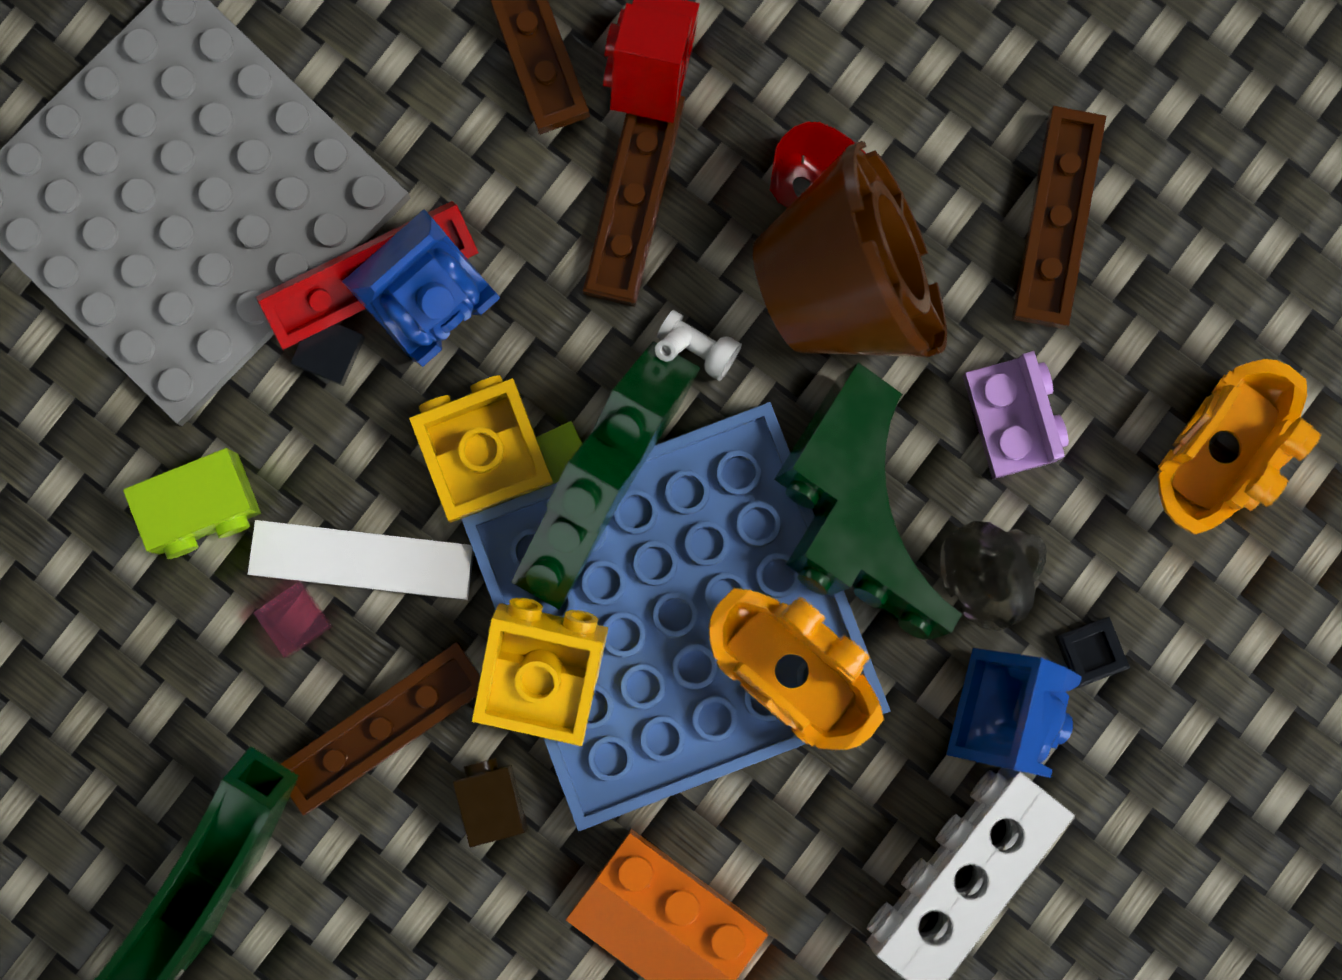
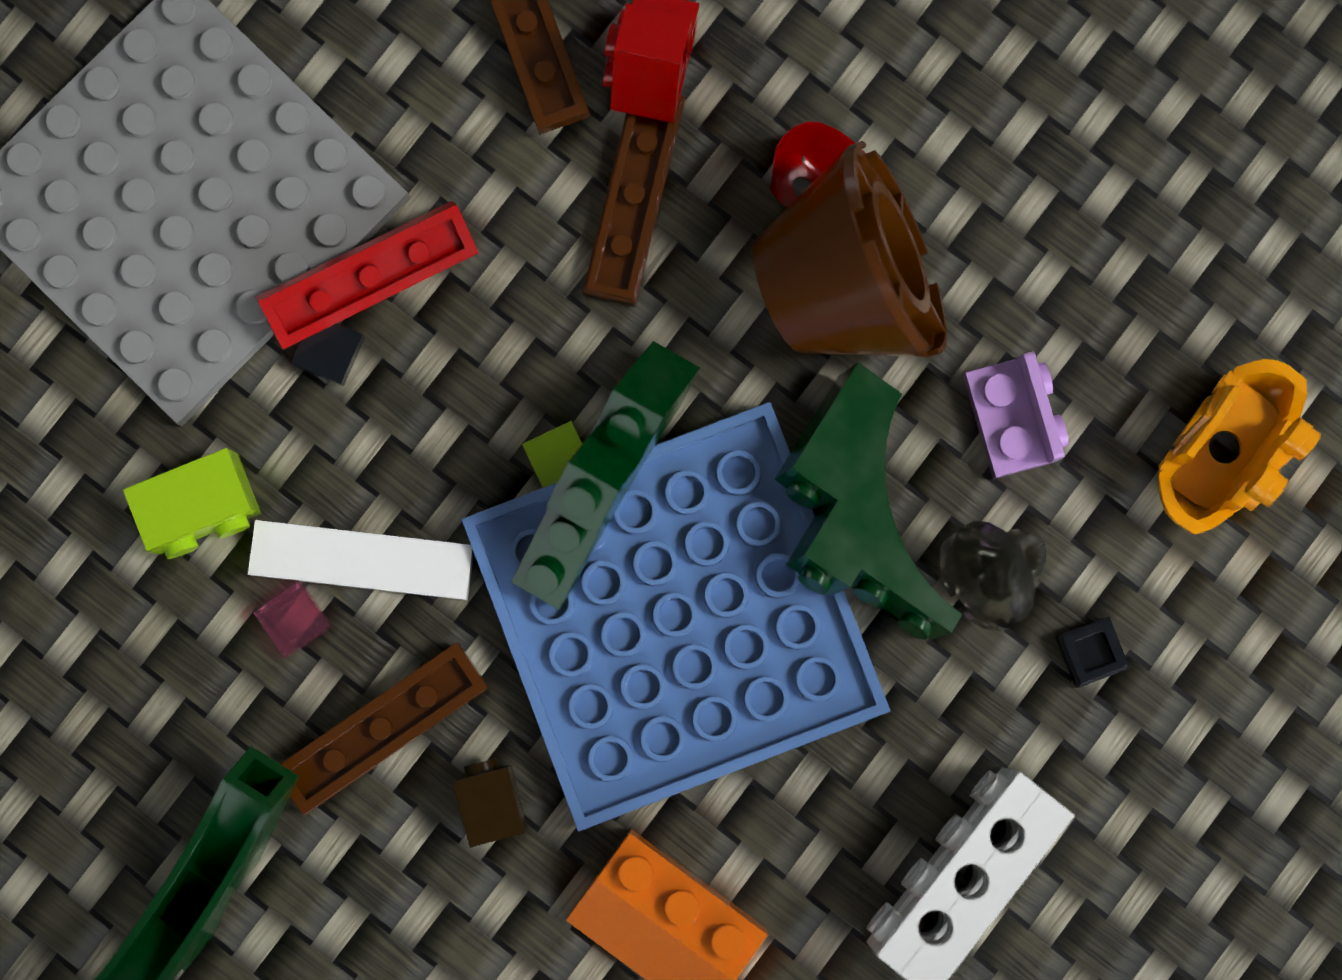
(420, 288): blue brick -> none
(480, 448): yellow plate -> none
(540, 671): yellow plate -> none
(678, 335): white piece -> none
(834, 703): light orange piece -> none
(1012, 711): blue brick -> none
(1059, 217): reddish brown plate -> none

